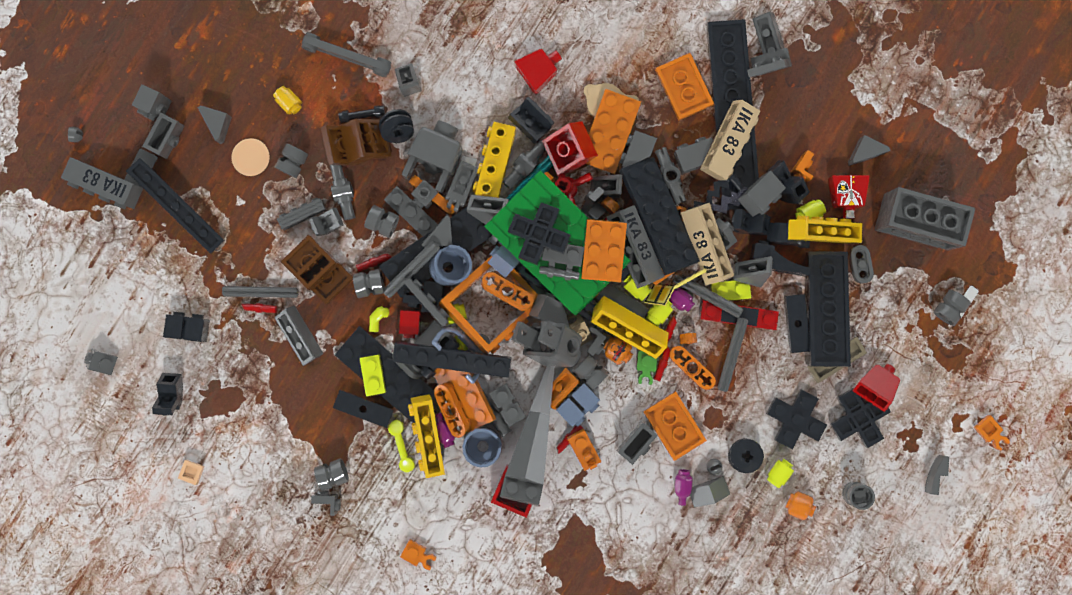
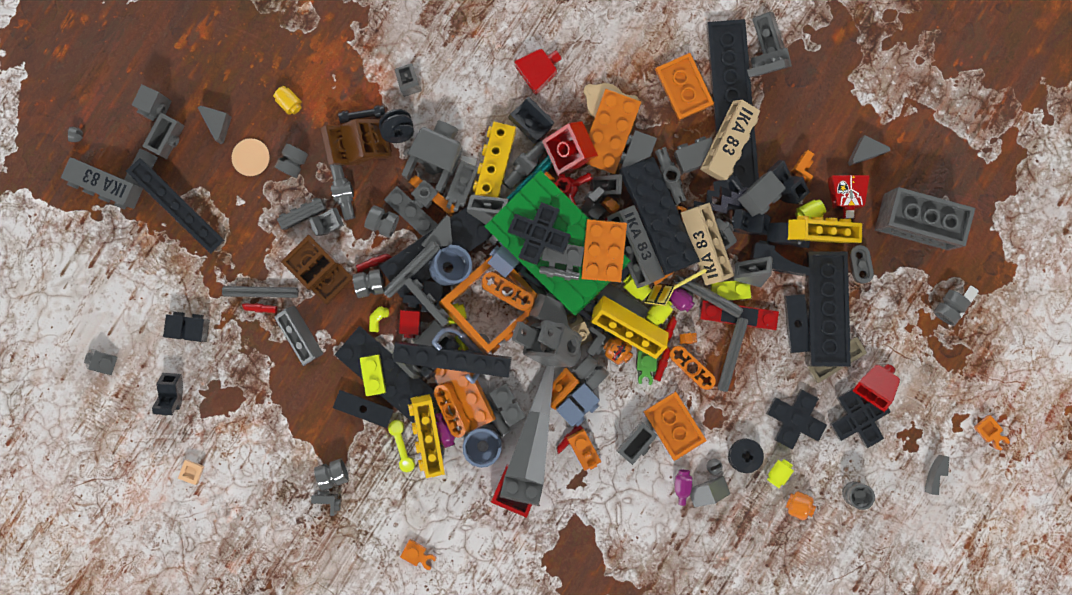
(312, 43): dark grey piece -> none

